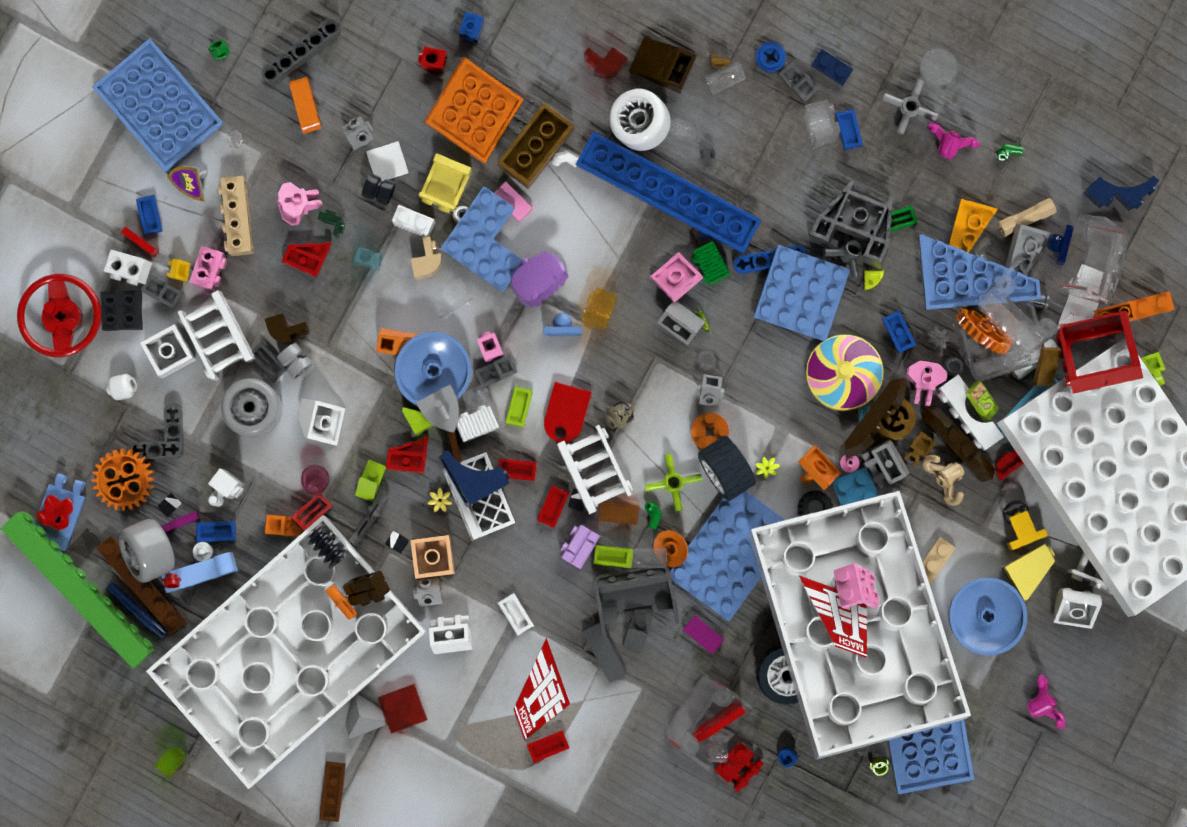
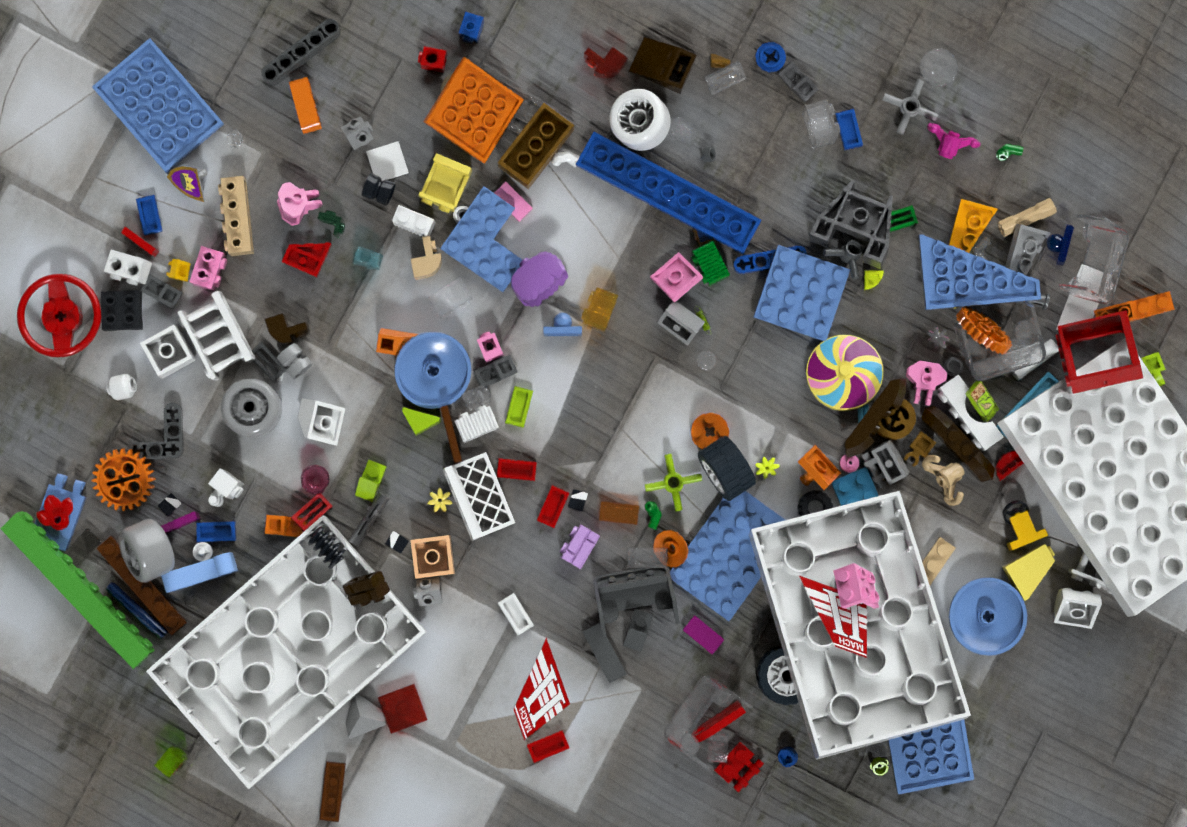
(171, 581): red plate -> none
(219, 50): green tile -> none
(341, 602): orange axle -> none
(409, 457): red wing -> none
(441, 409): light grey shield -> none
(450, 634): white brick -> none
(470, 483): dark blue arch -> none
(566, 411): red tile -> none
(582, 484): white fence -> none
(613, 556): lime tile -> none
(620, 414): dark tan head -> none
(710, 390): light grey brick -> none
(832, 67): dark blue plate -> none
(898, 332): blue plate -> none
(1011, 320): clear windscreen -> none
(1045, 704): dark pink piece -> none
(1047, 366): pearl gold tile -> none
(1102, 193): dark blue arch -> none

